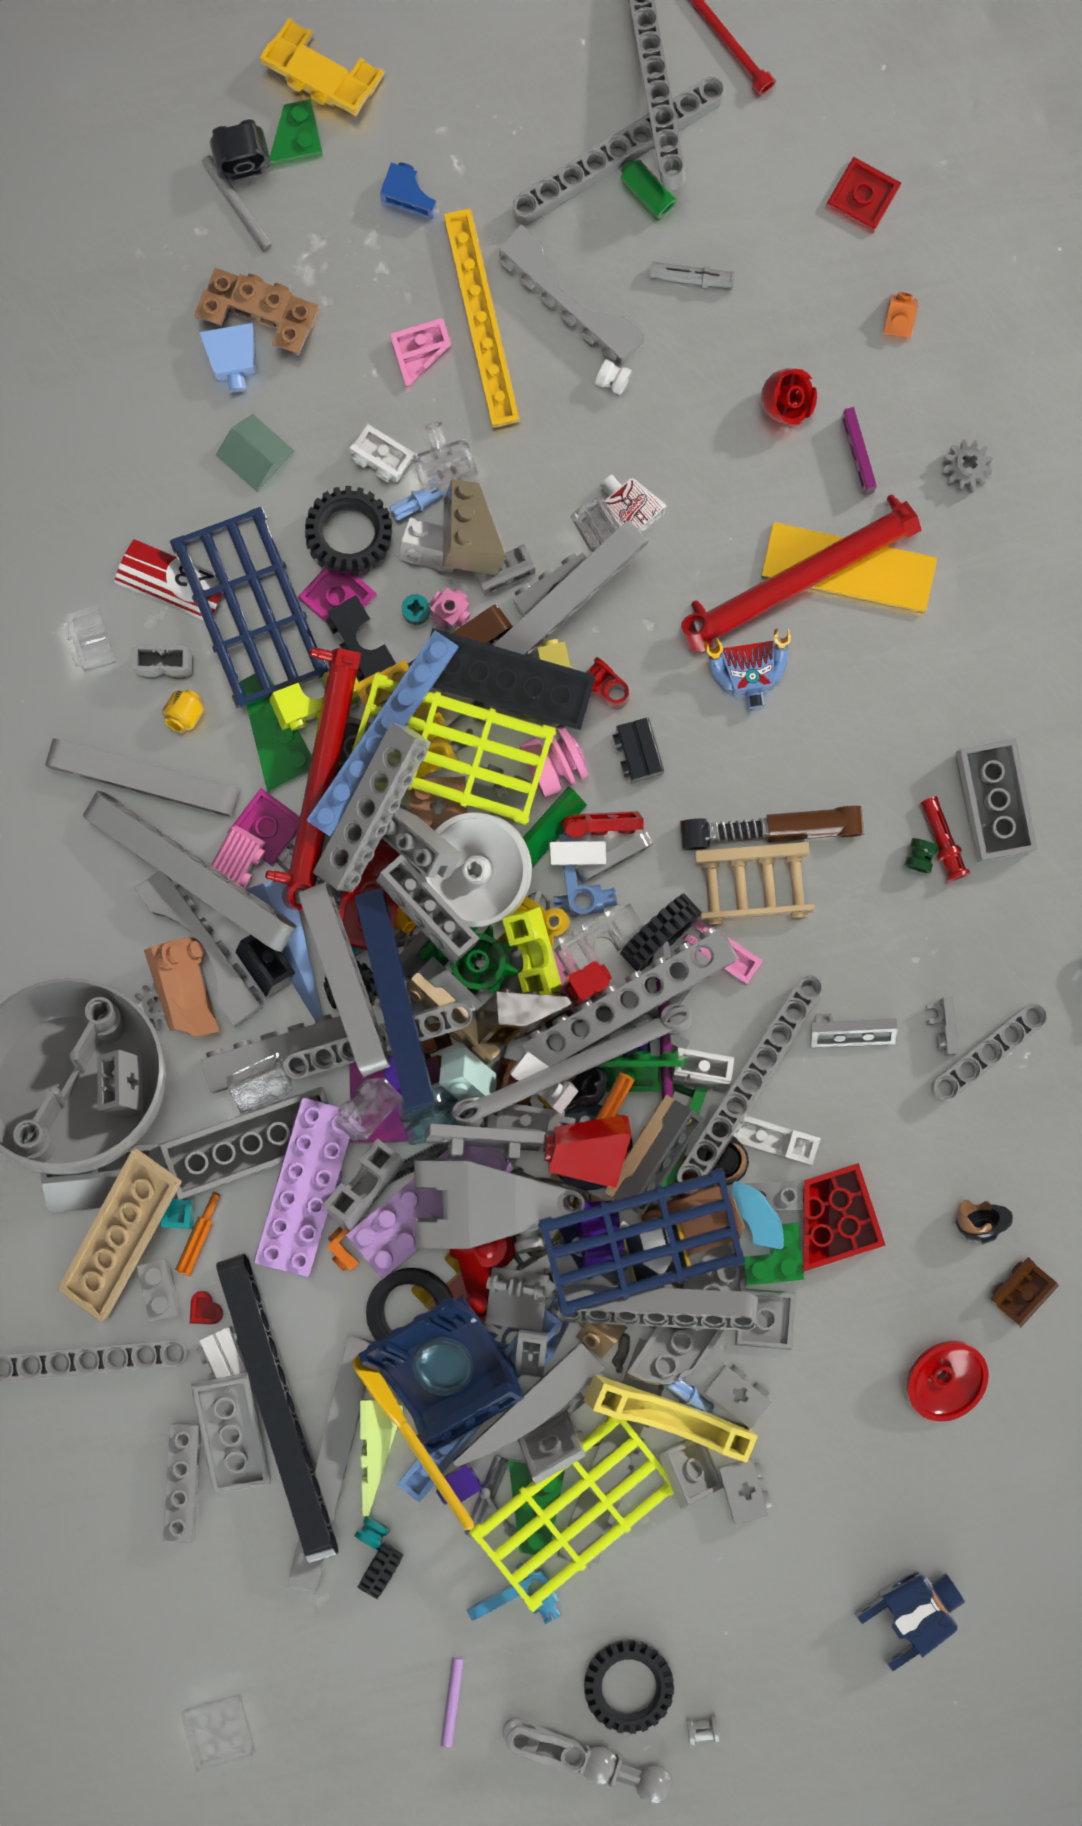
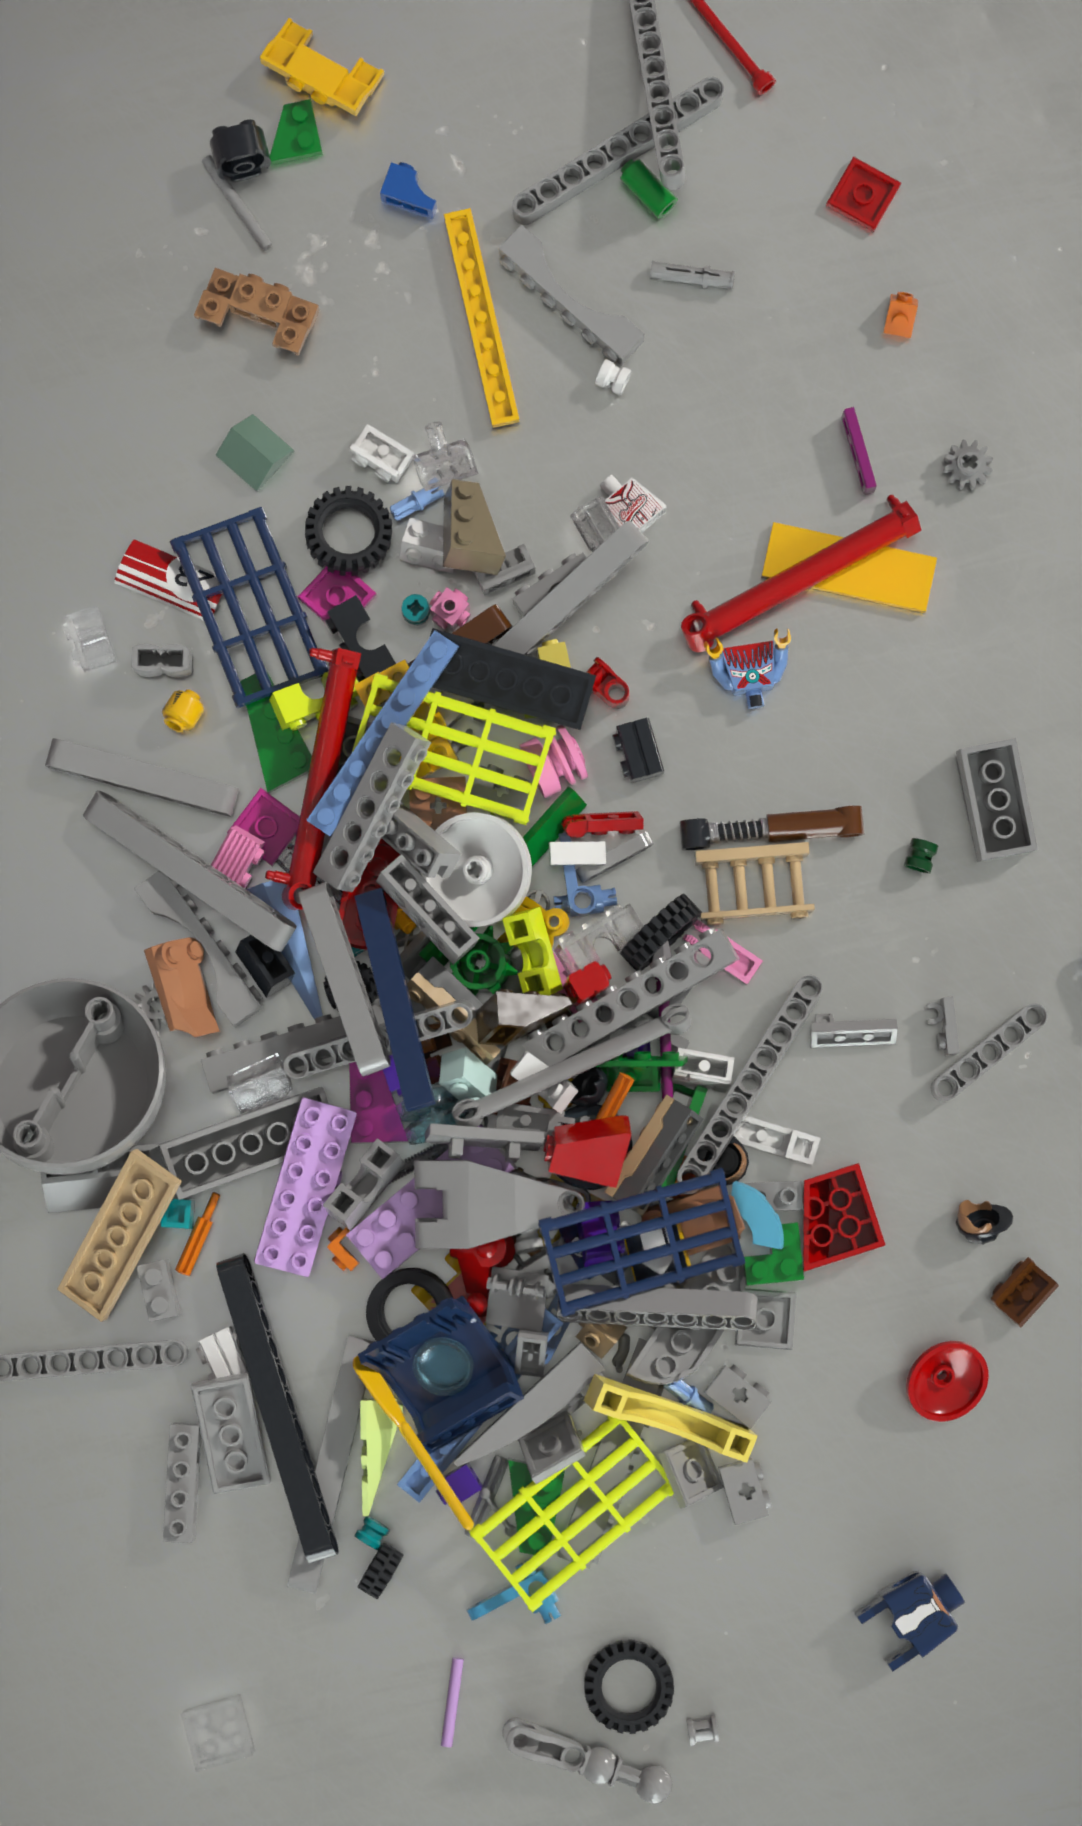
(120, 1083): light grey brick -> none
(204, 1309): red tile -> none
(231, 354): light blue torso -> none
(368, 1108): clear brick -> none
(419, 347): bright pink wing -> none
(789, 396): red cylinder -> none
(948, 851): red pin -> none

